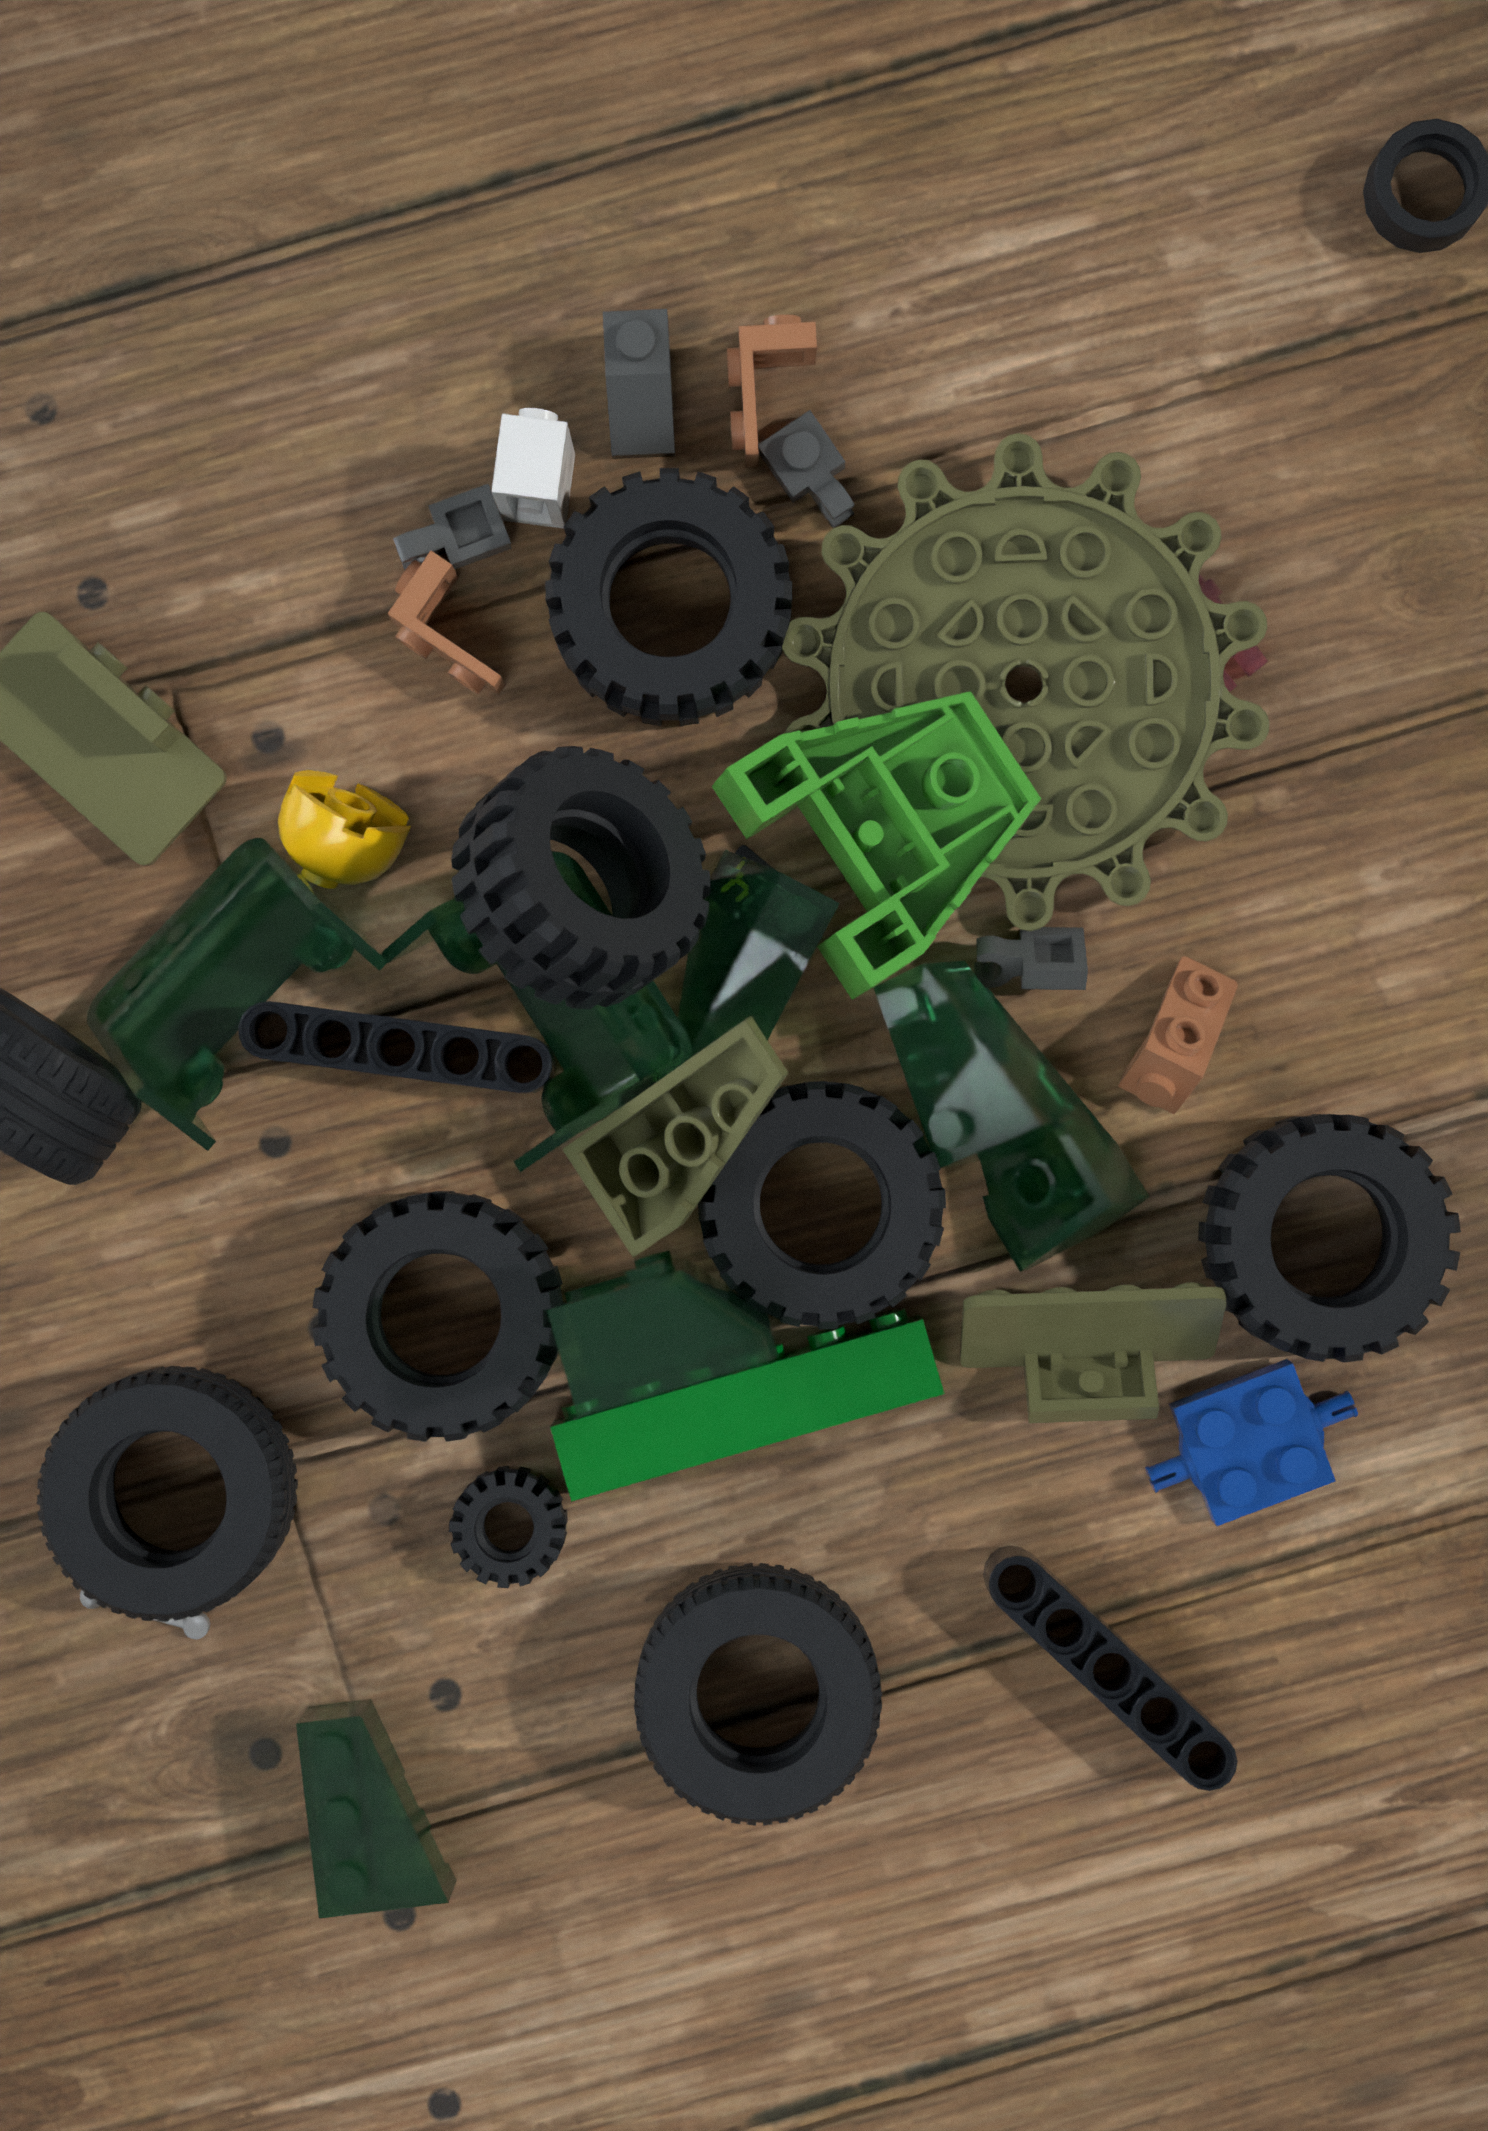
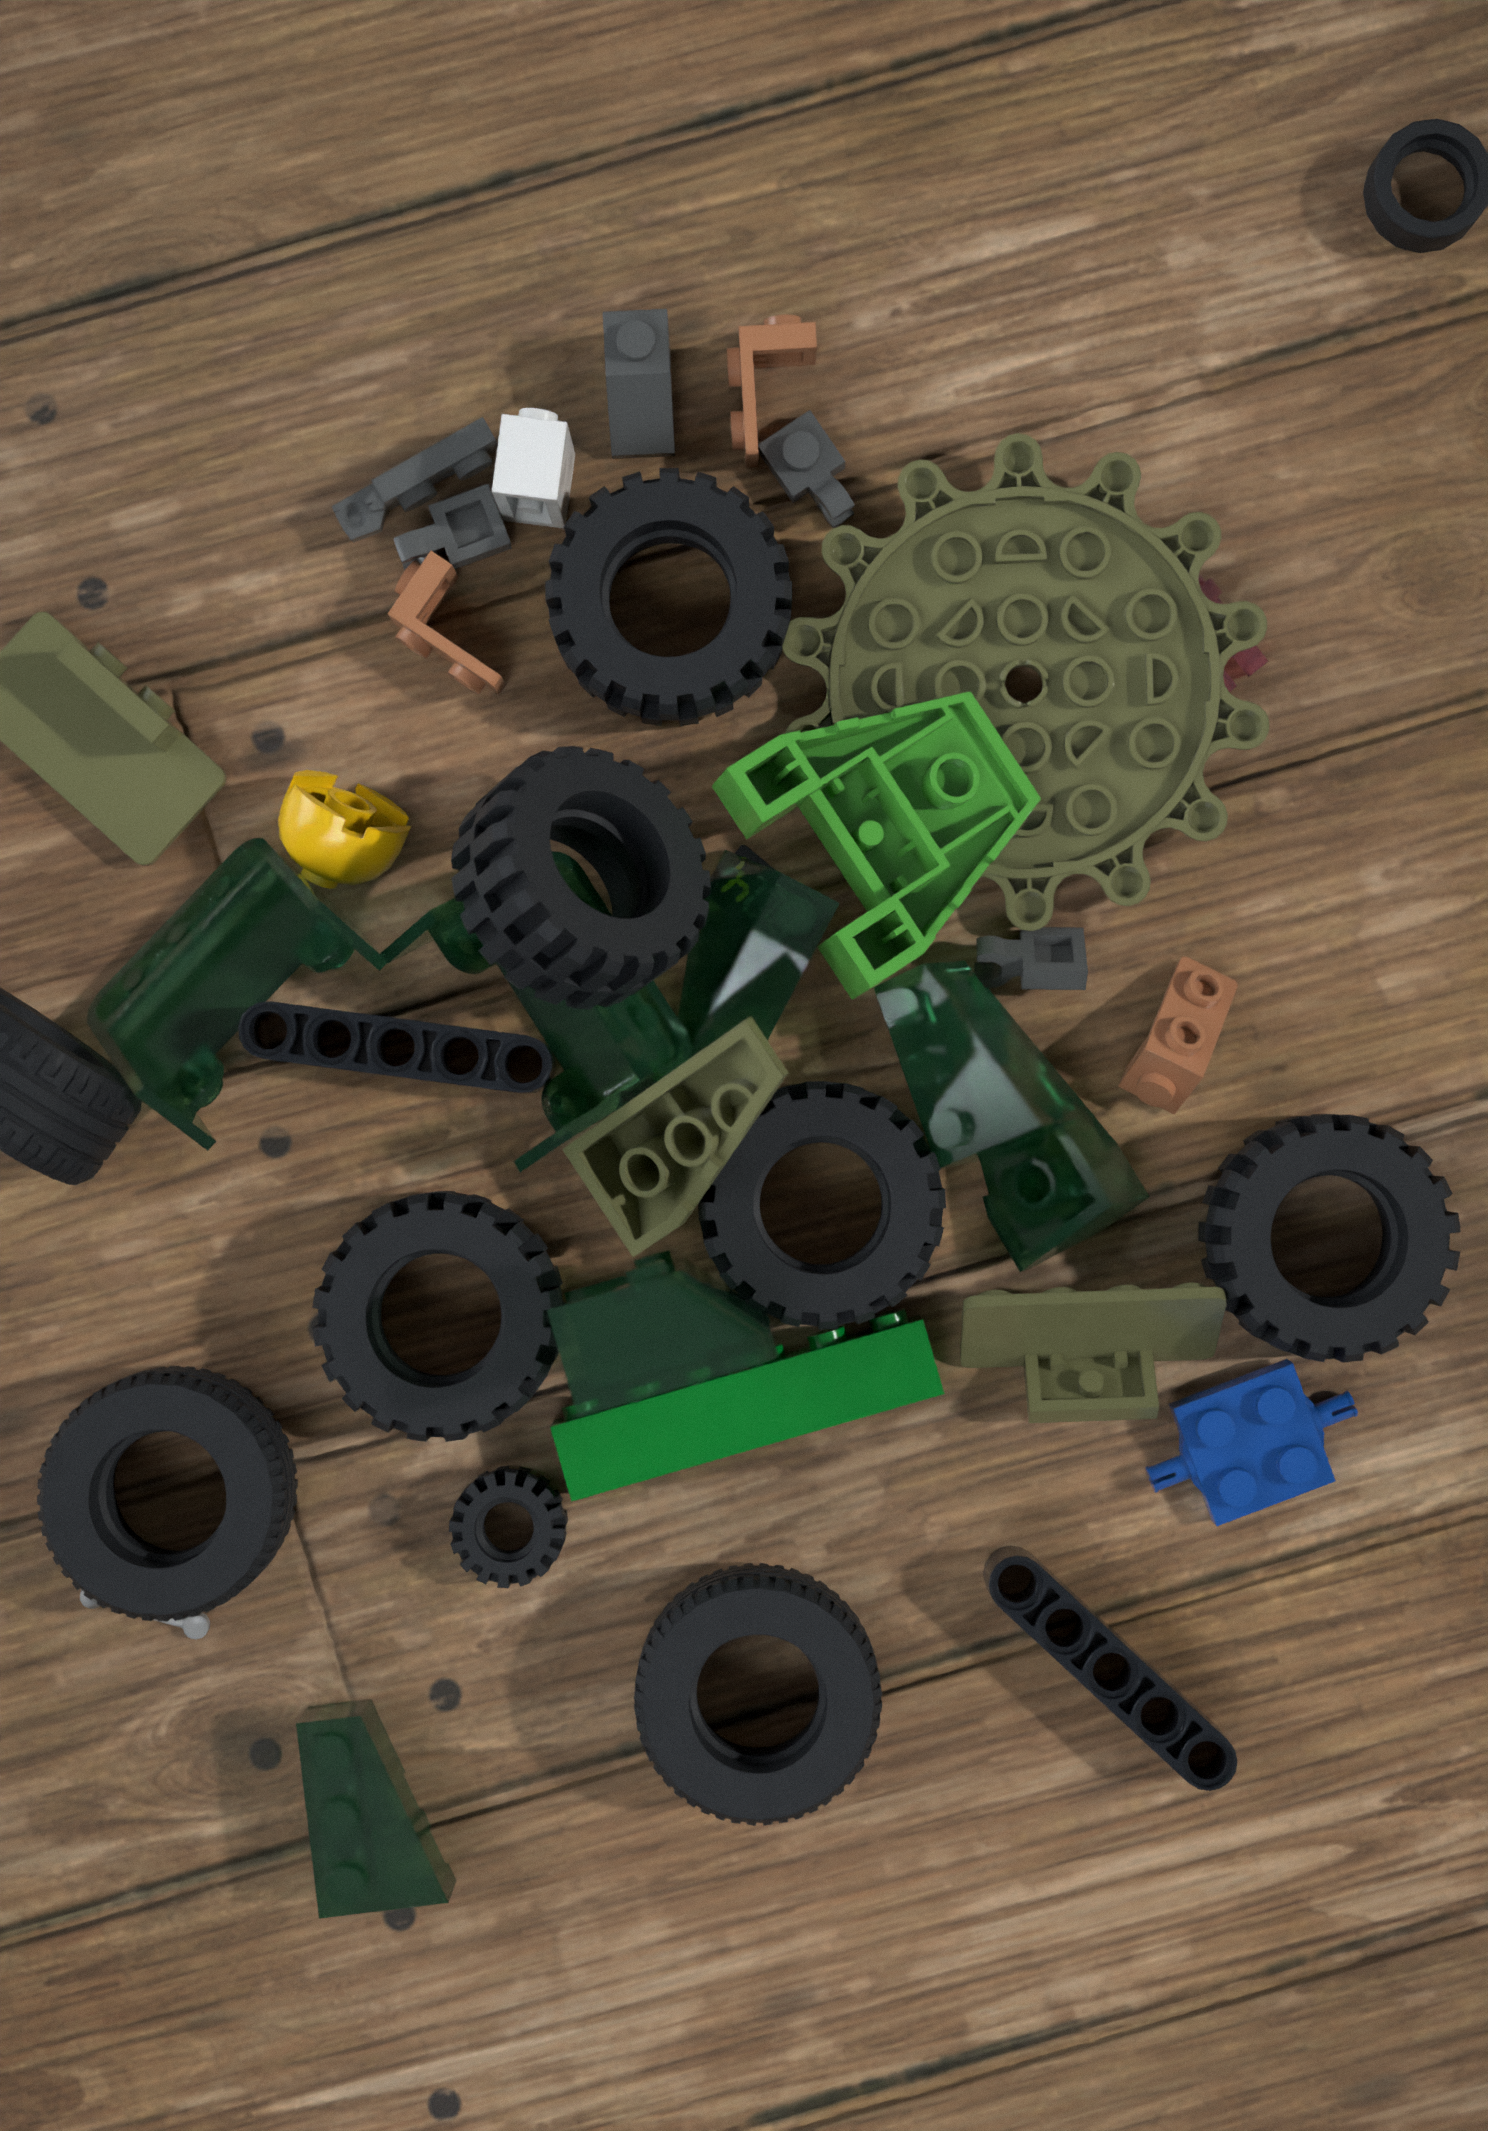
(414, 479): none -> dark grey hinge

